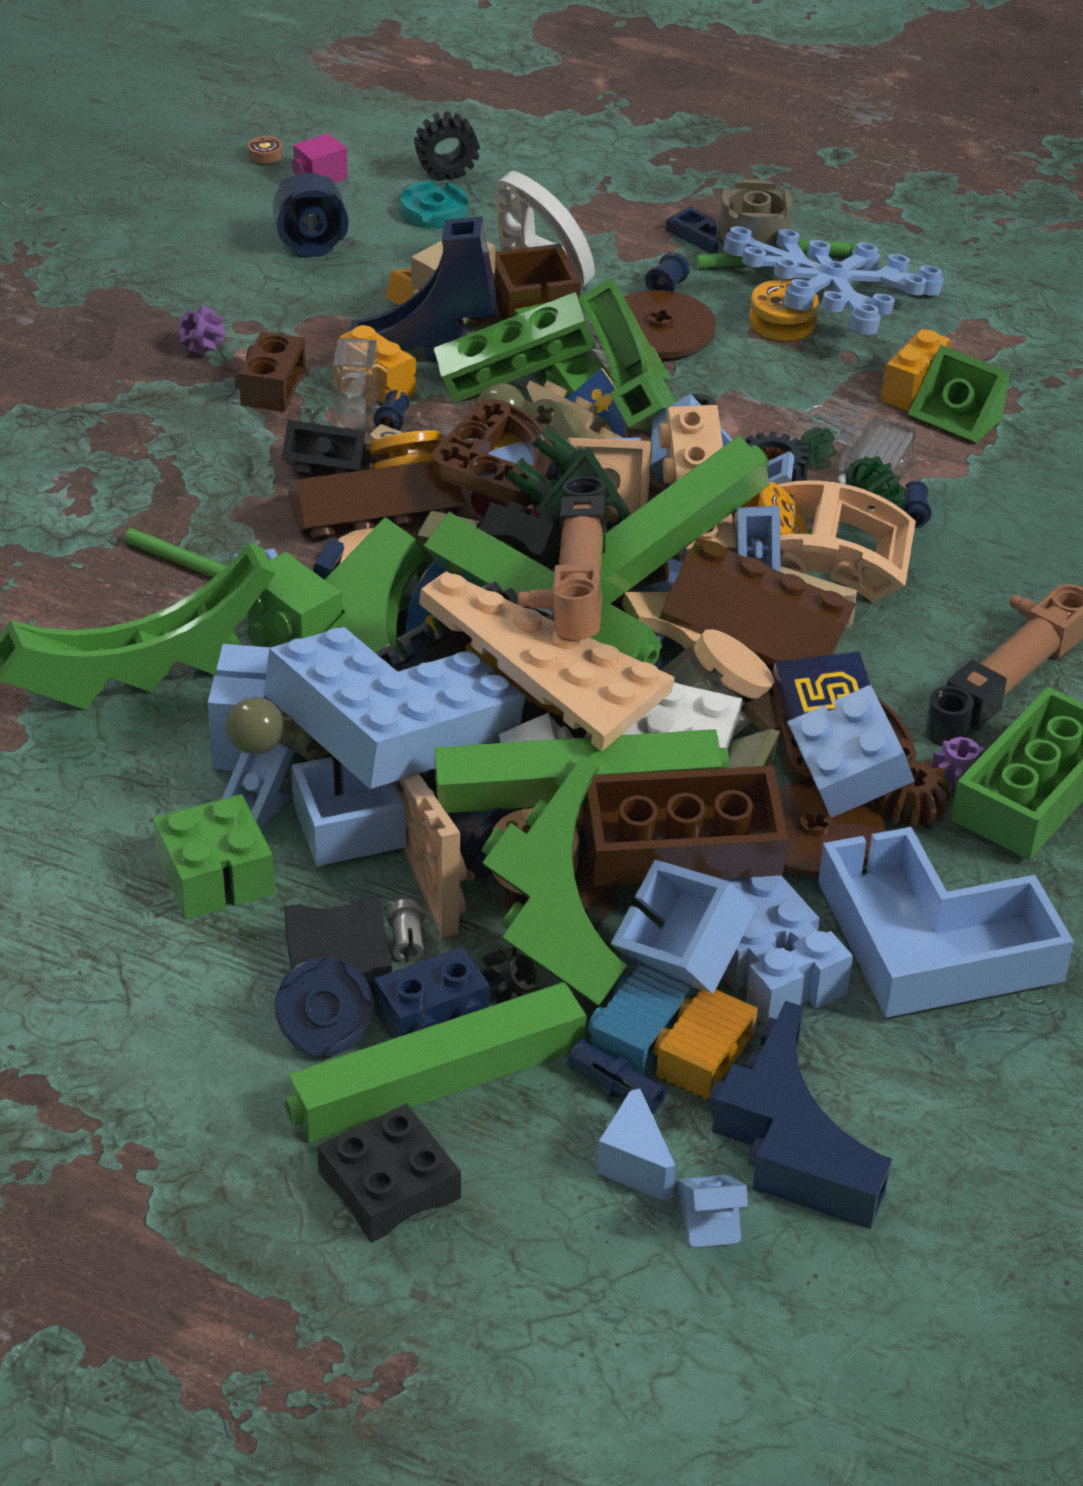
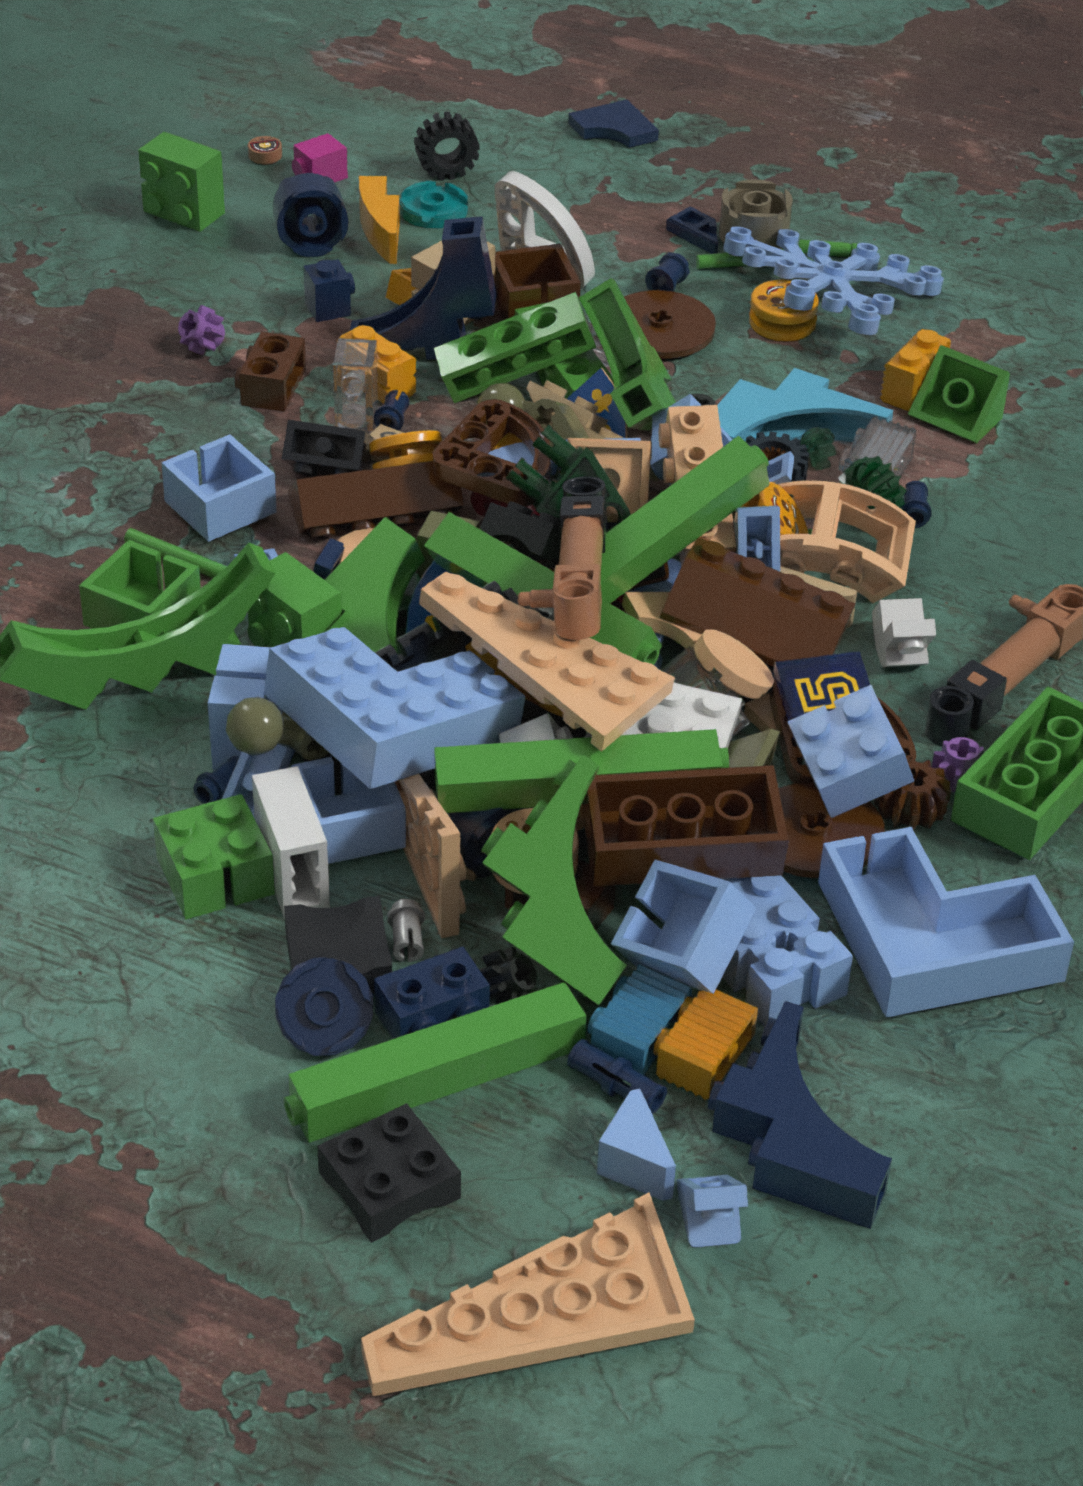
(132, 586): none -> bright green piece
(182, 181): none -> bright green piece
(211, 786): none -> dark blue pin
(233, 488): none -> light blue piece
(294, 838): none -> white brick
(328, 290): none -> dark blue brick
(379, 216): none -> light orange slope
(552, 1304): none -> light nougat wing
(616, 122): none -> dark blue tile
(794, 408): none -> medium azure arch
(902, 632): none -> white brick

